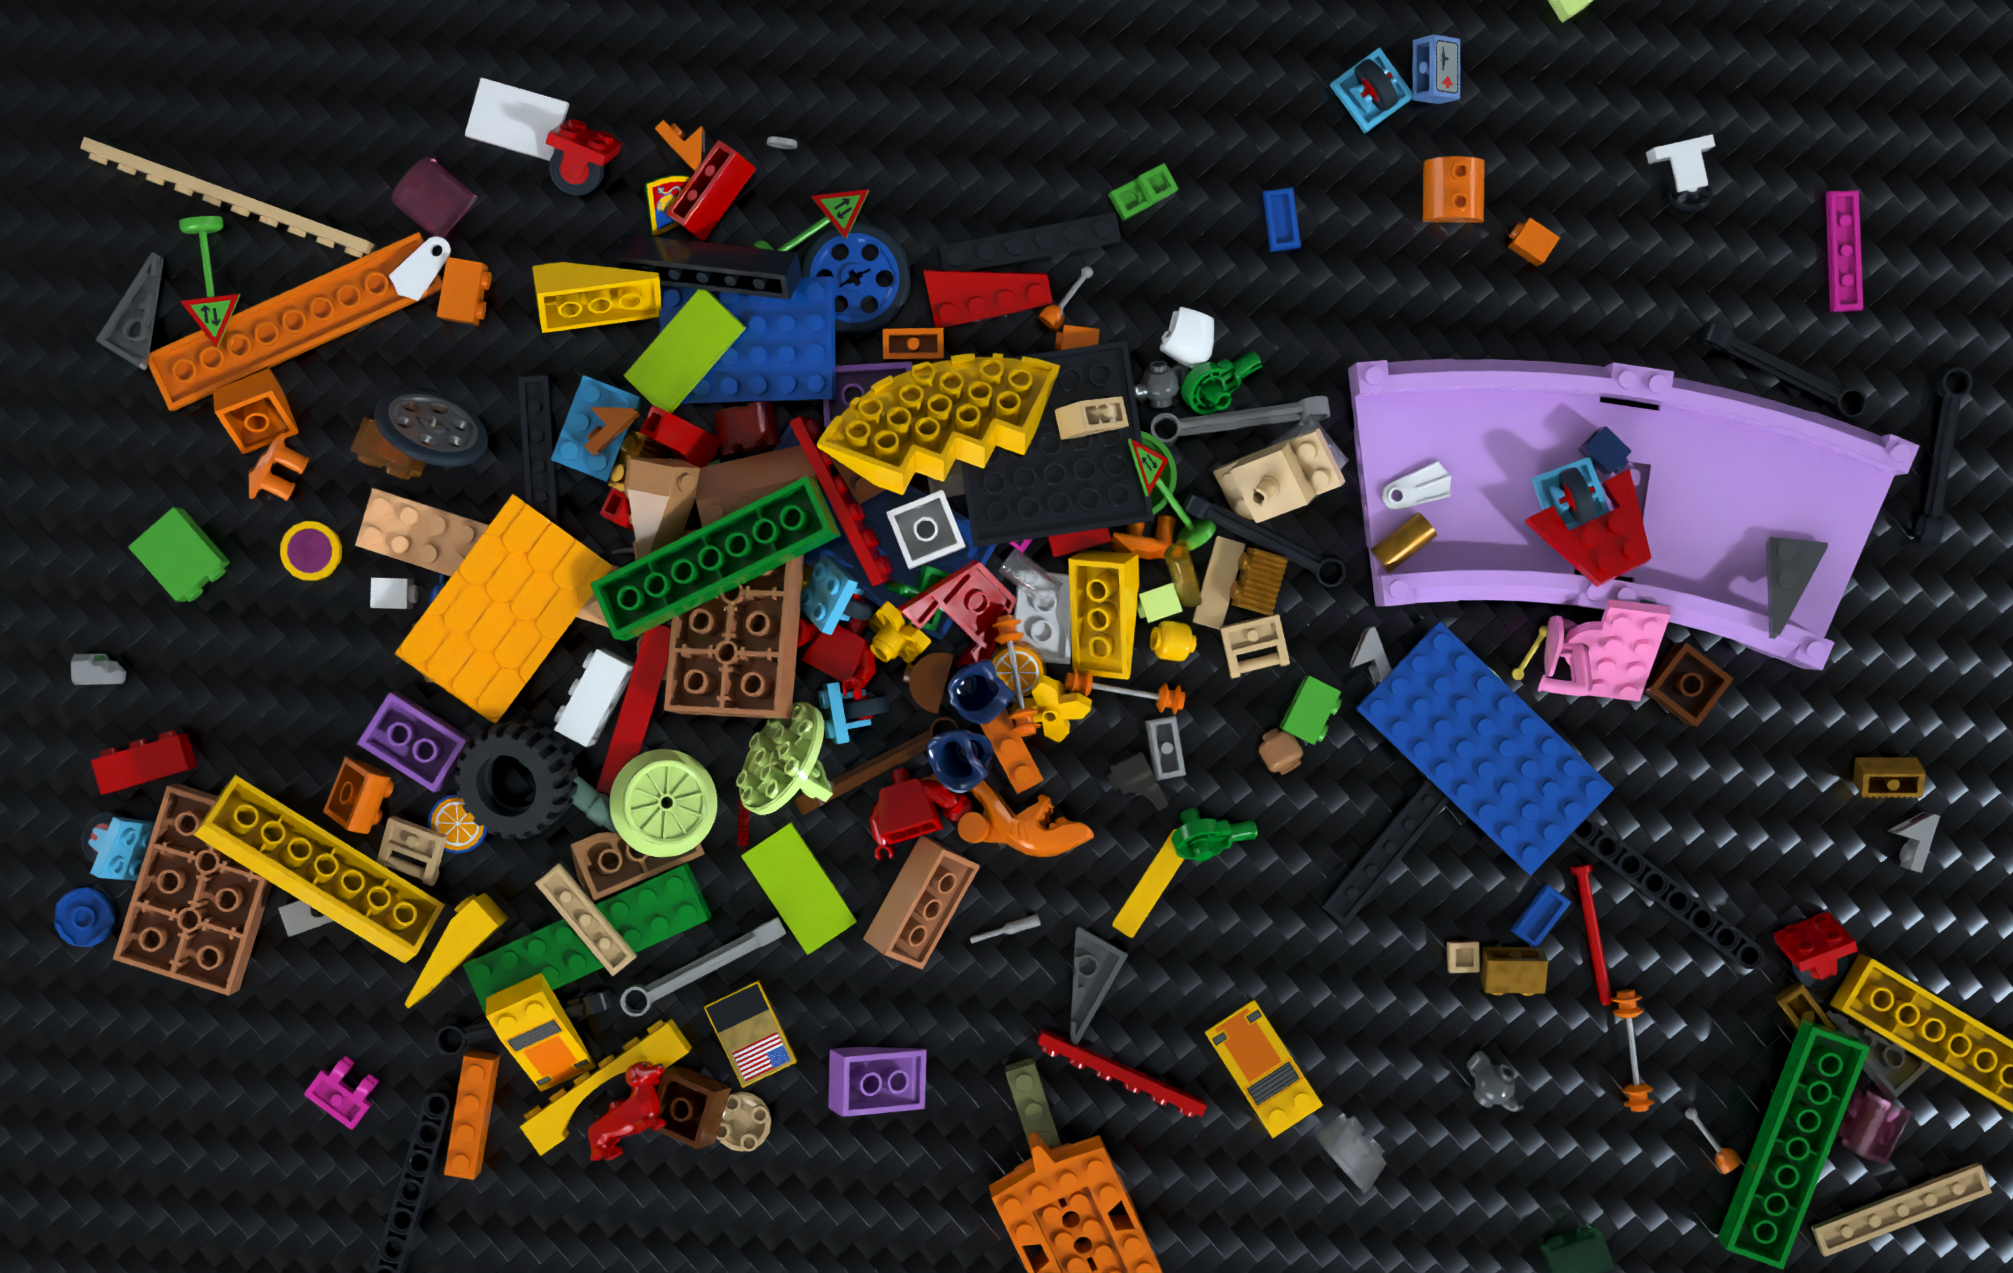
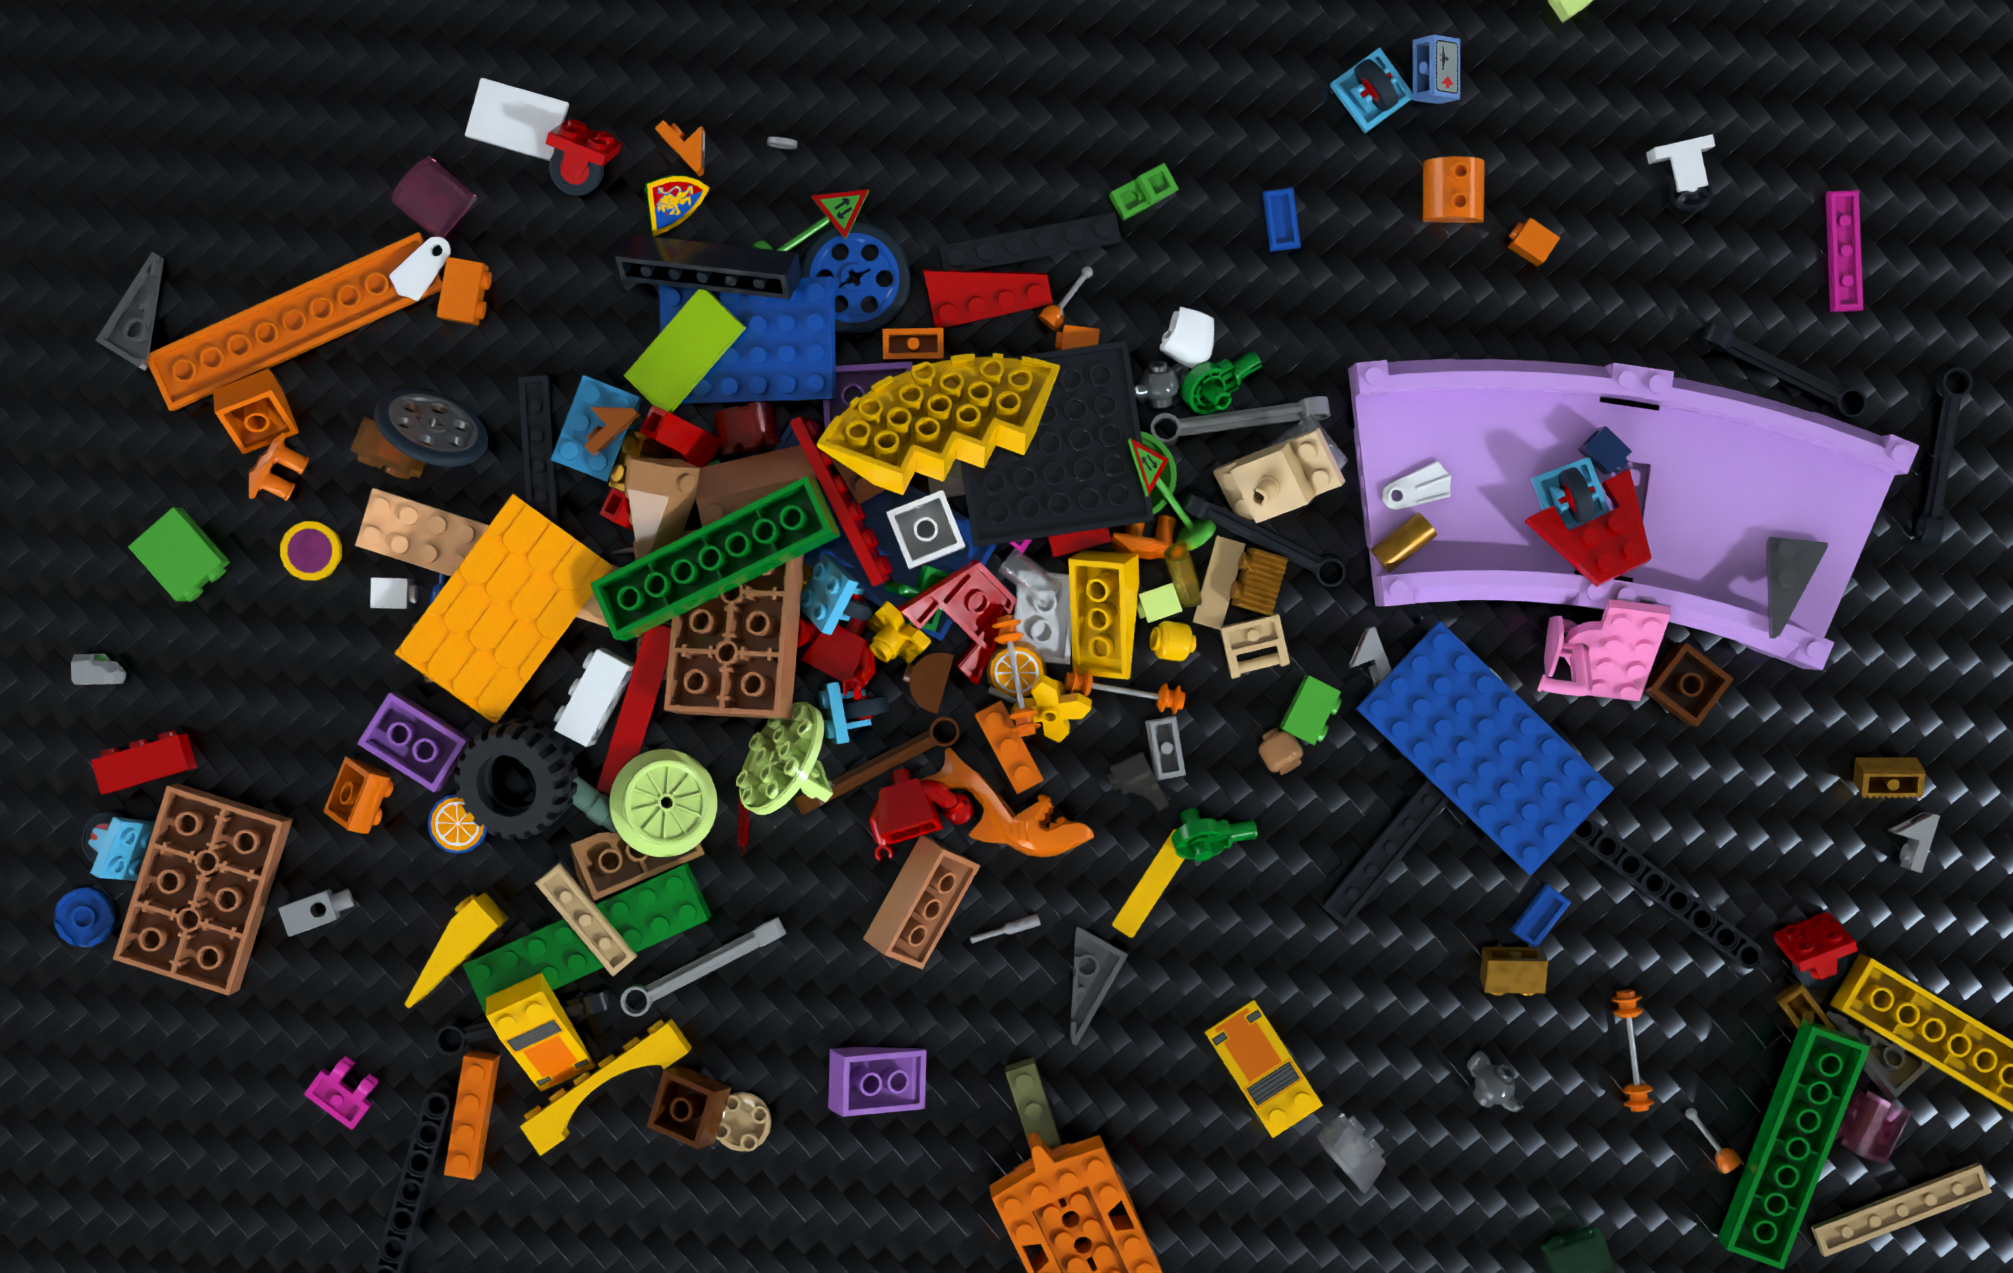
(211, 312): bright green piece -> none
(215, 195): tan plate -> none
(319, 869): yellow brick -> none
(414, 842): tan plate -> none
(593, 295): yellow slope -> none
(628, 1115): red animal -> none
(711, 190): red brick -> none
(750, 1033): tile -> none
(799, 888): lime tile -> none
(959, 758): dark blue piece -> none
(973, 827): orange tile -> none
(978, 692): dark blue piece -> none
(1091, 417): tan arch -> none
(1133, 1079): red plate -> none
(1463, 956): tan plate -> none
(1518, 673): light yellow hinge -> none
(1581, 871): red bar -> none

